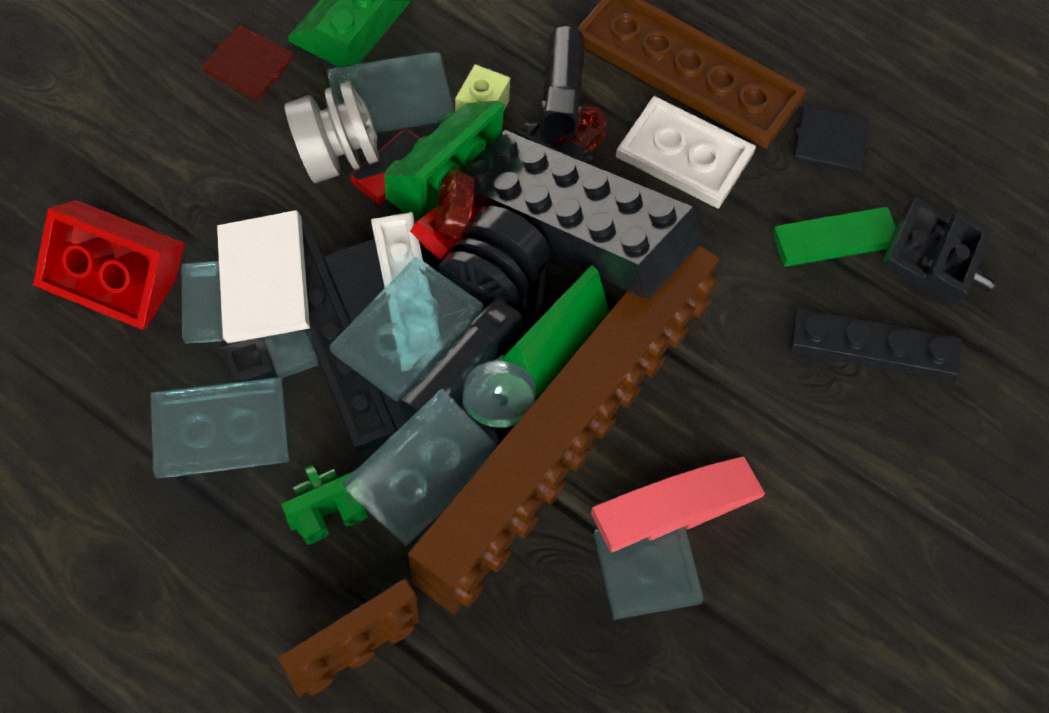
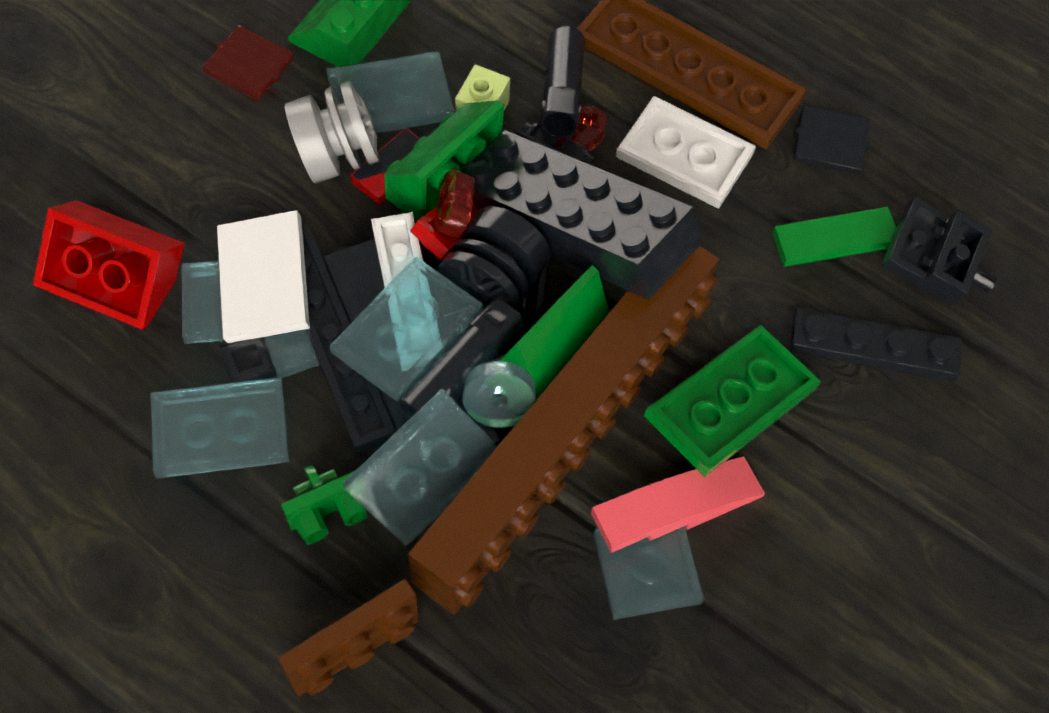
(731, 400): none -> green tile

